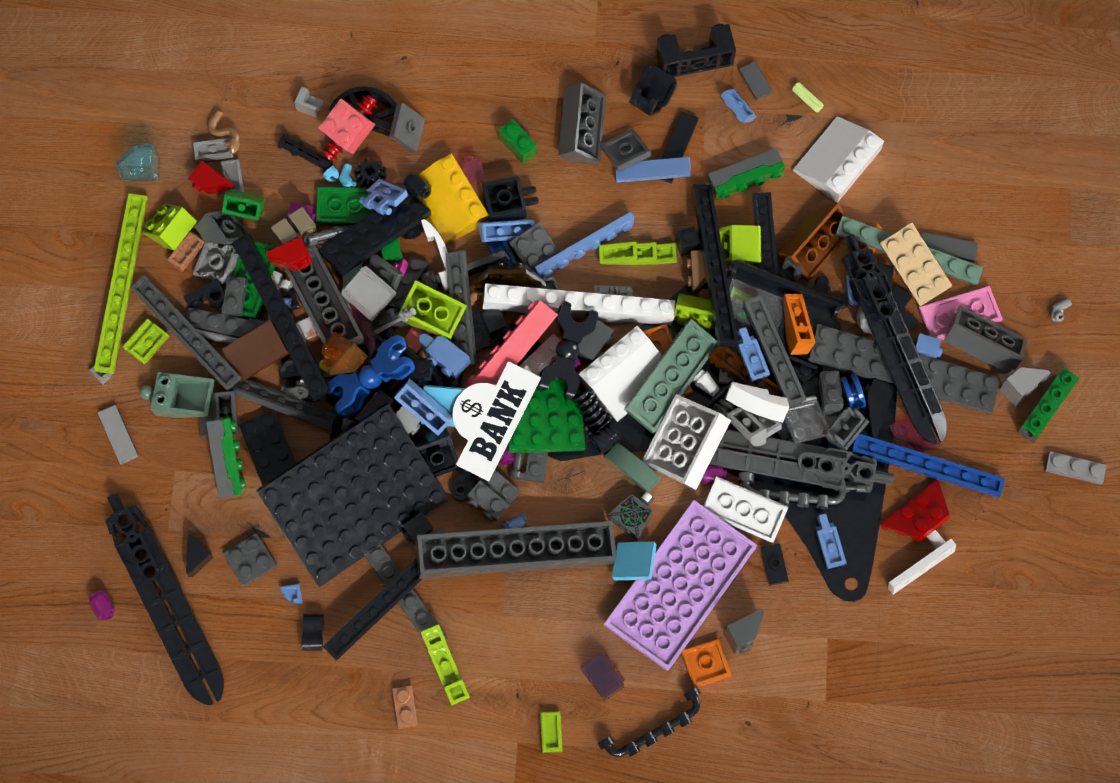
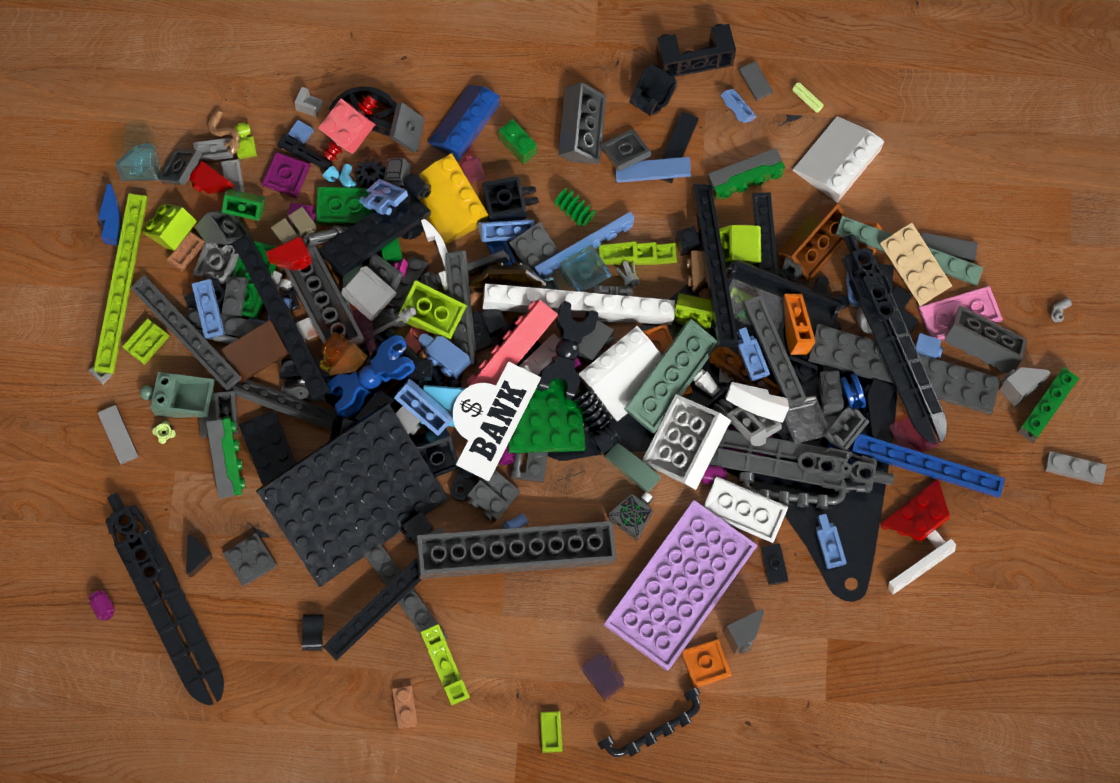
(110, 217): none -> blue slope
(164, 426): none -> yellowish green plate
(180, 166): none -> dark grey plate
(208, 309): none -> medium blue plate
(247, 145): none -> lime plate
(286, 175): none -> magenta tile
(292, 593): medium blue tile -> none
(300, 132): none -> medium blue tile
(397, 171): none -> dark grey brick
(465, 121): none -> blue slope
(574, 208): none -> green piece
(584, 269): none -> clear light blue slope
(631, 279): none -> flat silver piece
(634, 561): medium azure tile -> none

